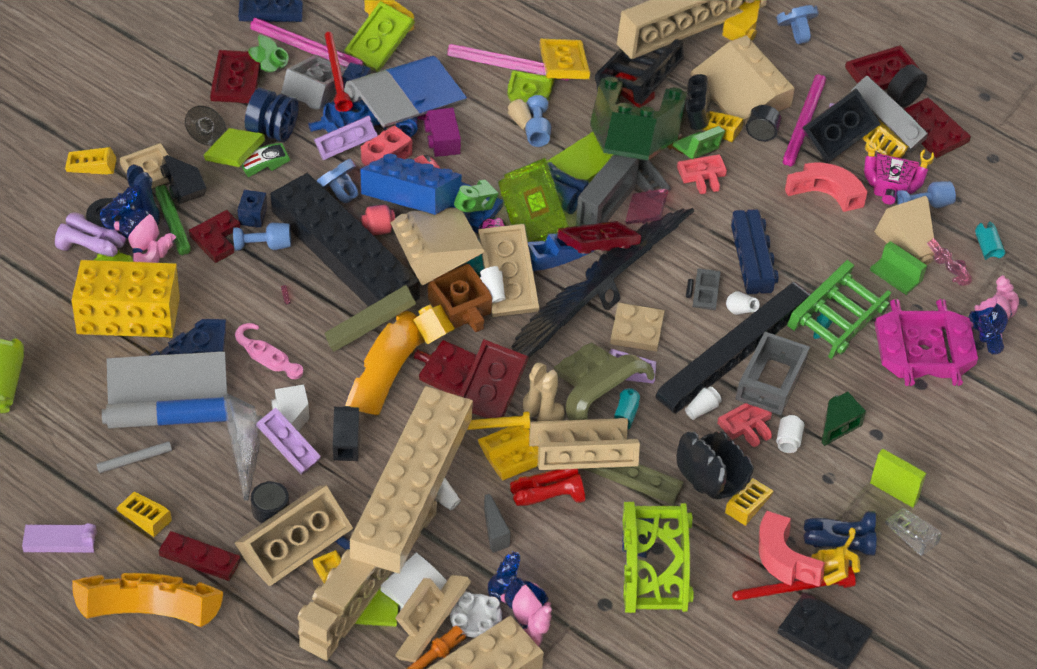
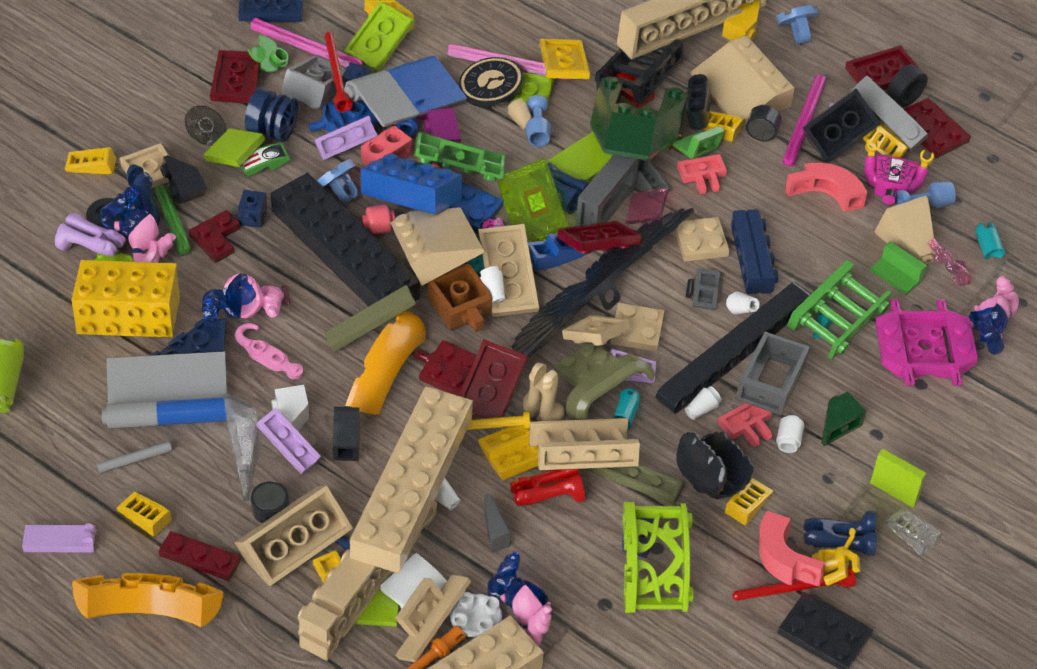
(243, 301): none -> hair
(276, 235): medium blue piece -> none
(433, 323): yellow brick -> none
(461, 155): none -> bright green bracket
(474, 197): bright green leg -> none
(491, 81): none -> tile
(596, 329): none -> tan plate
(701, 239): none -> tan plate

